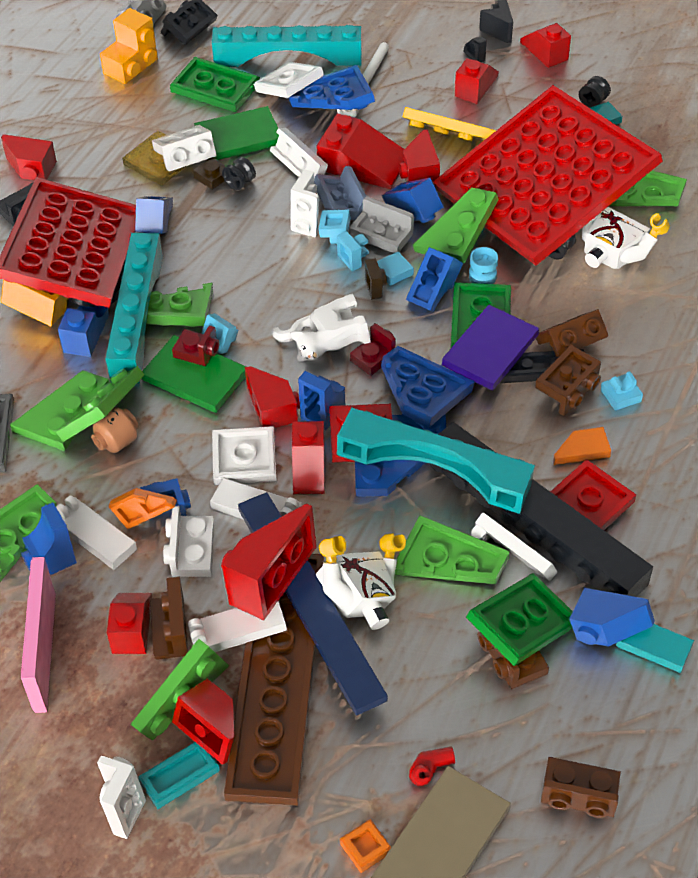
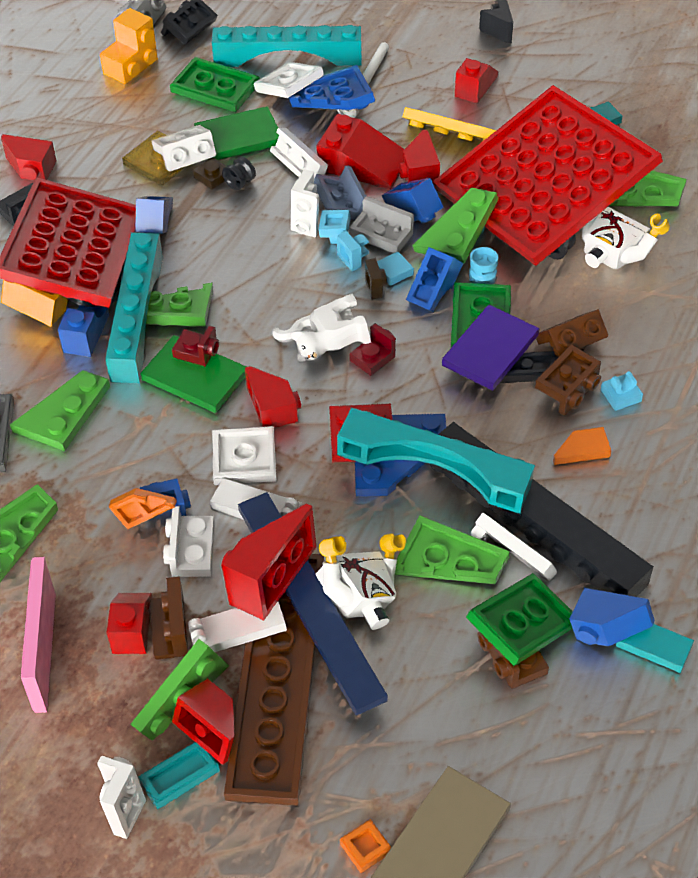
(50, 540): blue arch -> none
(96, 533): white hinge -> none
(103, 403): bright green wing -> none
(115, 430): nougat head -> none
(224, 331): medium azure tile -> none
(308, 457): red slope -> none
(317, 395): blue arch -> none
(423, 387): blue plate -> none
(427, 763): red arm -> none
(476, 48): black tile -> none
(549, 44): red slope -> none
(581, 787): reddish brown bracket -> none
(594, 91): black wheel -> none
(594, 494): red plate -> none

